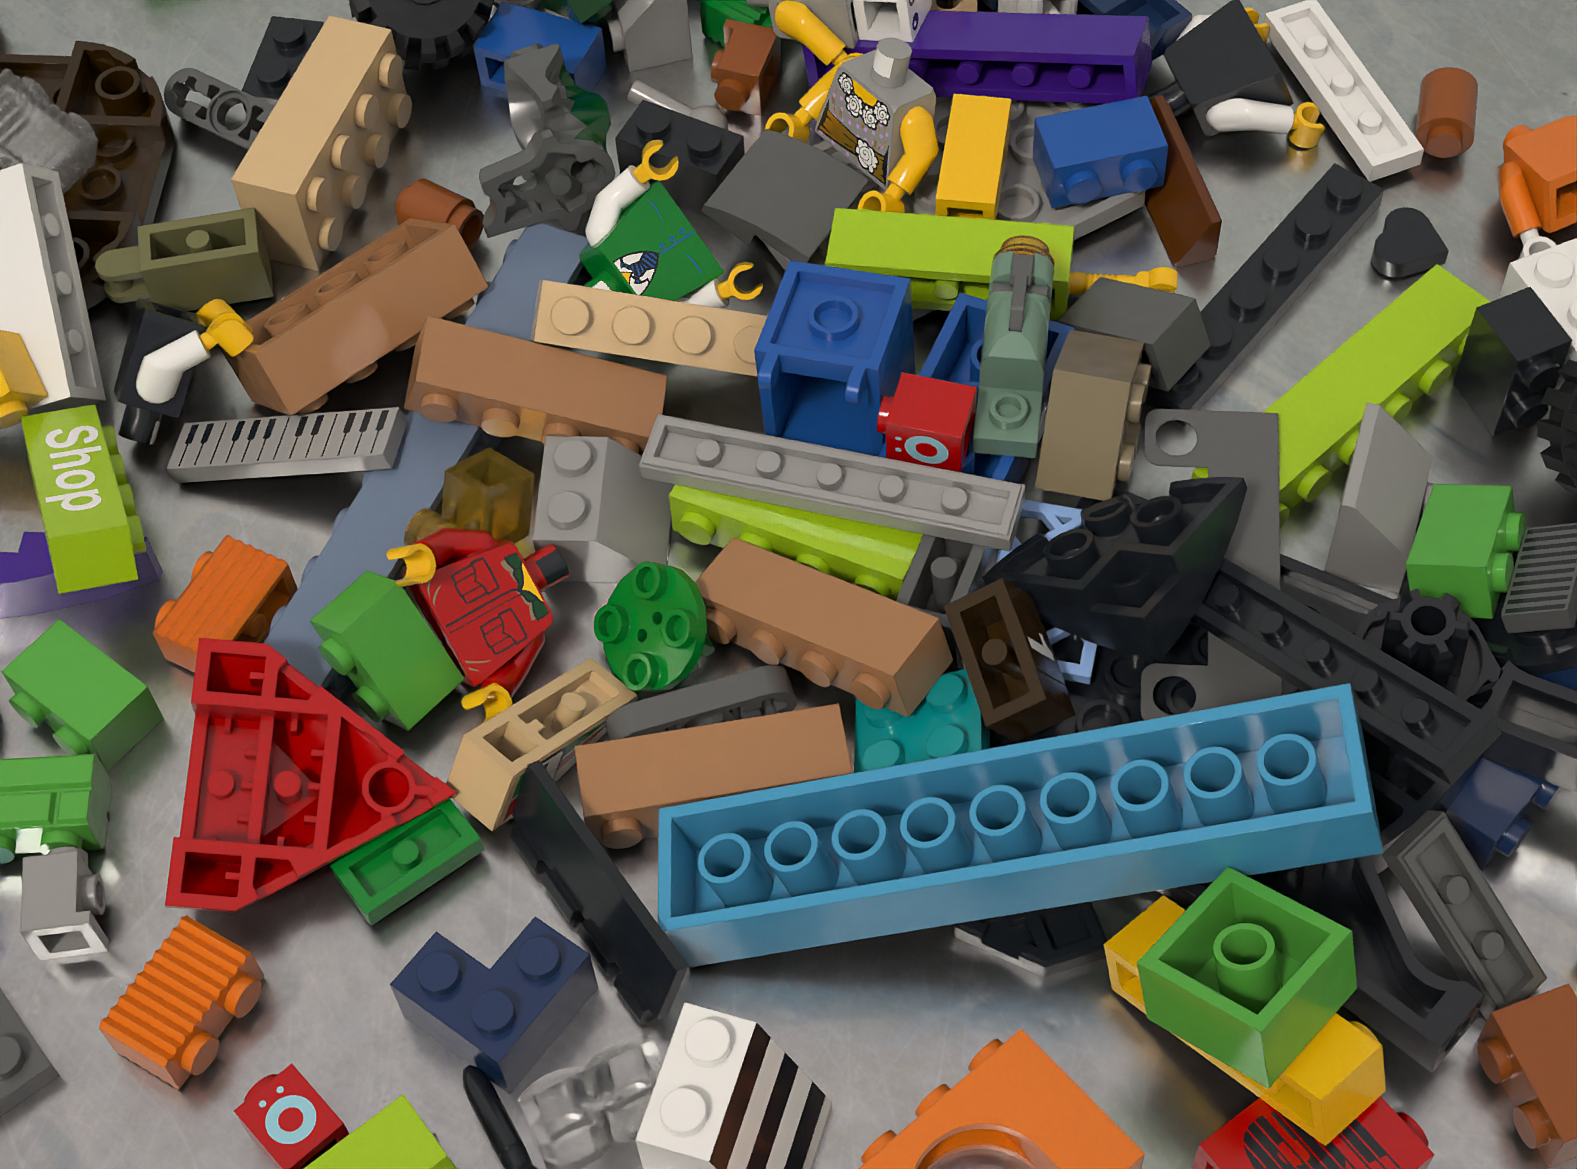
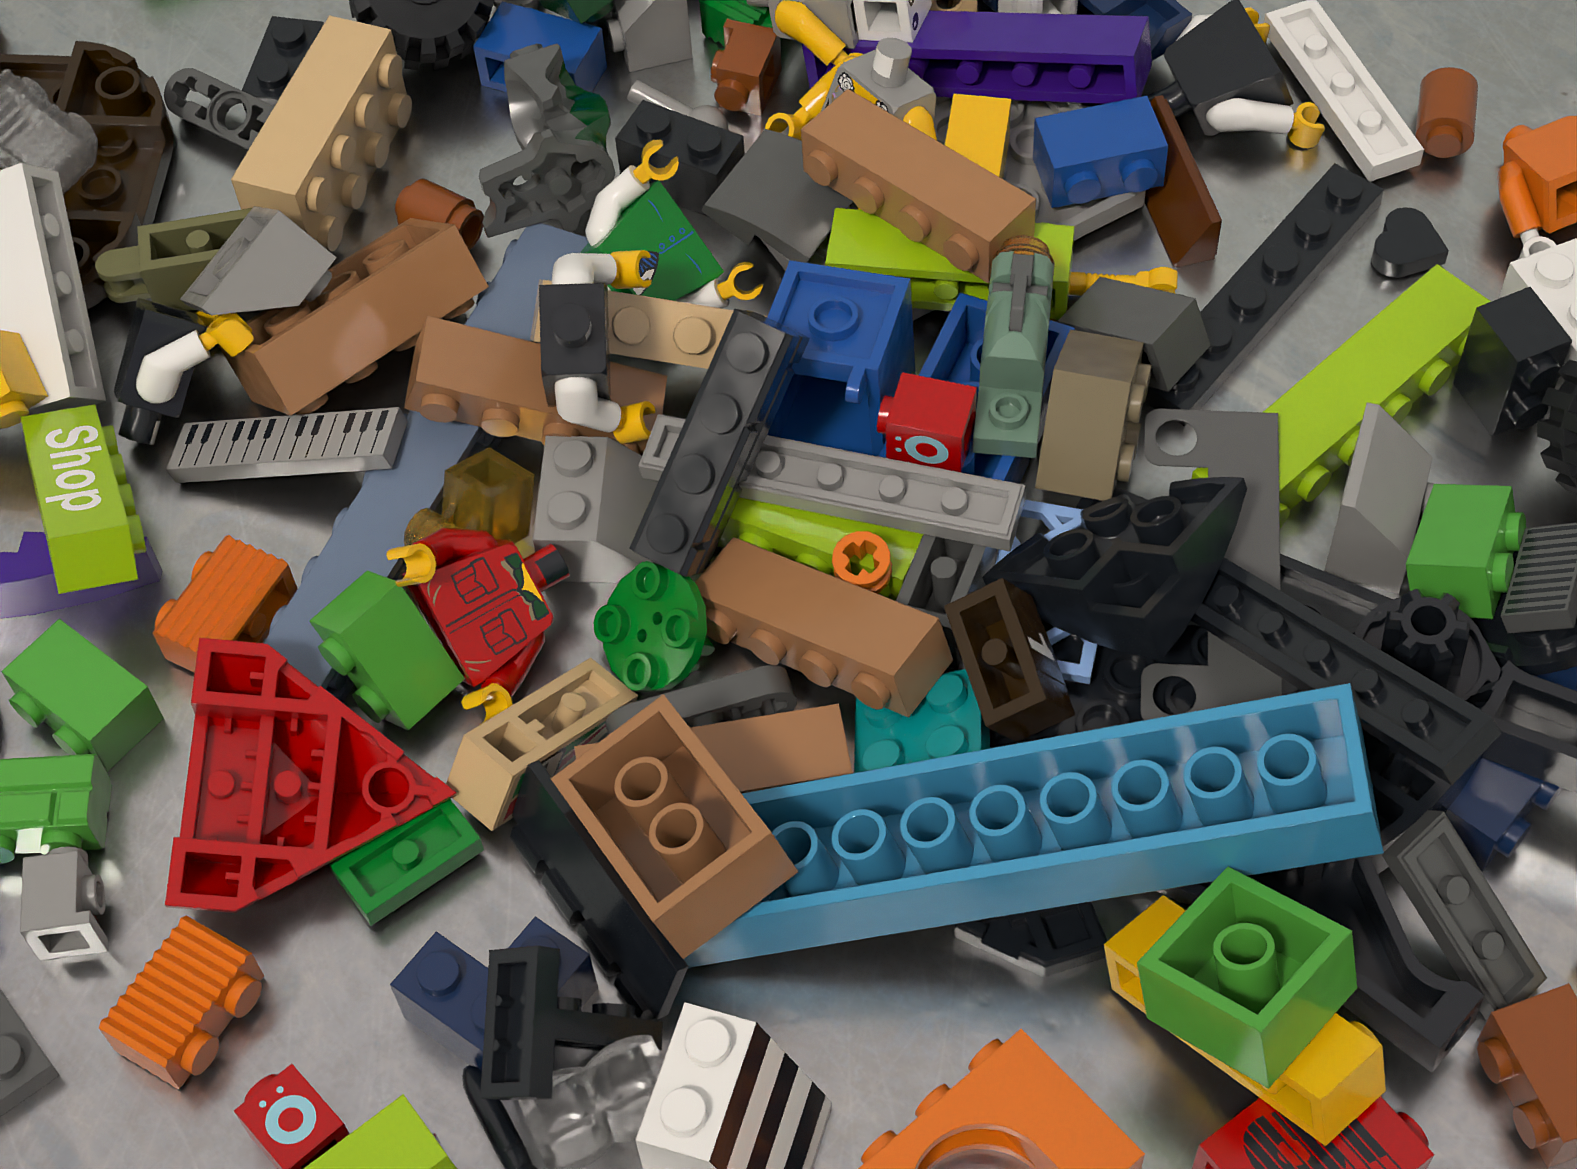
(262, 267): none -> light grey slope
(529, 1020): none -> black bracket
(577, 342): none -> torso
(674, 826): none -> medium nougat brick
(719, 443): none -> black brick
(859, 544): none -> orange bush
(915, 183): none -> medium nougat brick

